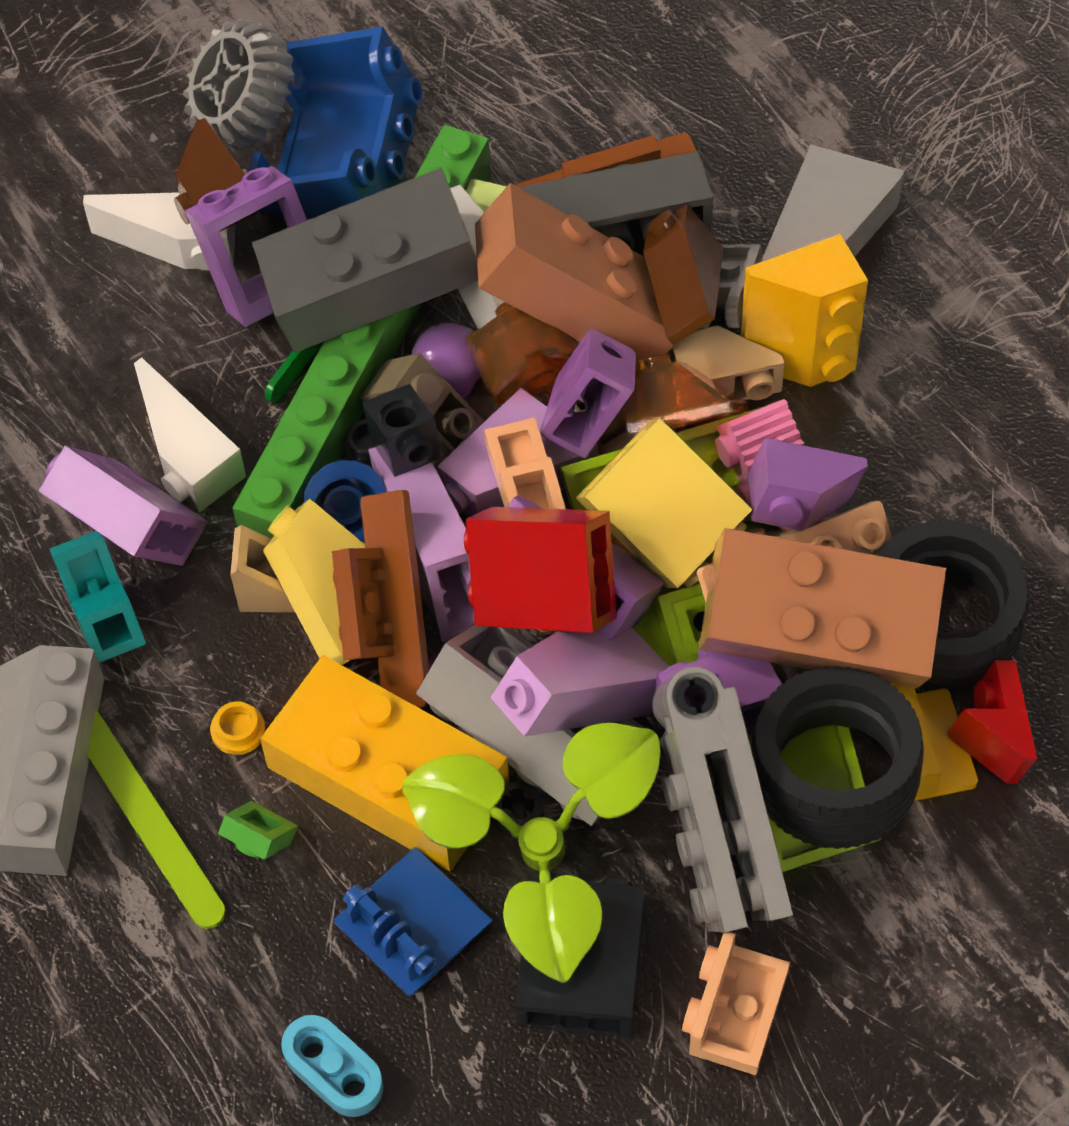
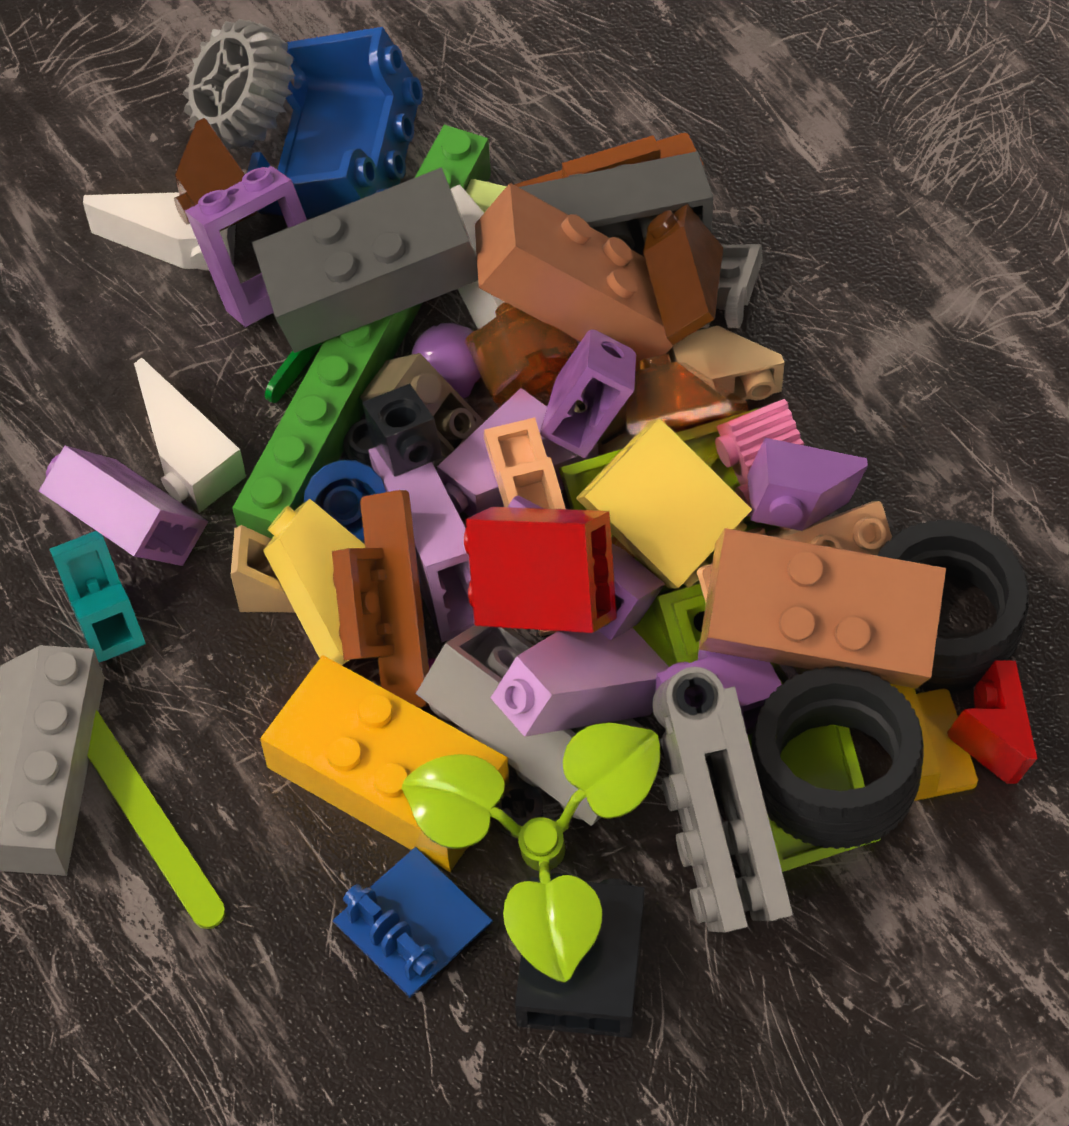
(237, 728): yellow plate -> none
(257, 830): bright green plate -> none
(334, 1068): medium azure plate -> none
(737, 1005): light nougat bracket -> none
(808, 310): yellow slope -> none
(833, 198): light grey slope -> none

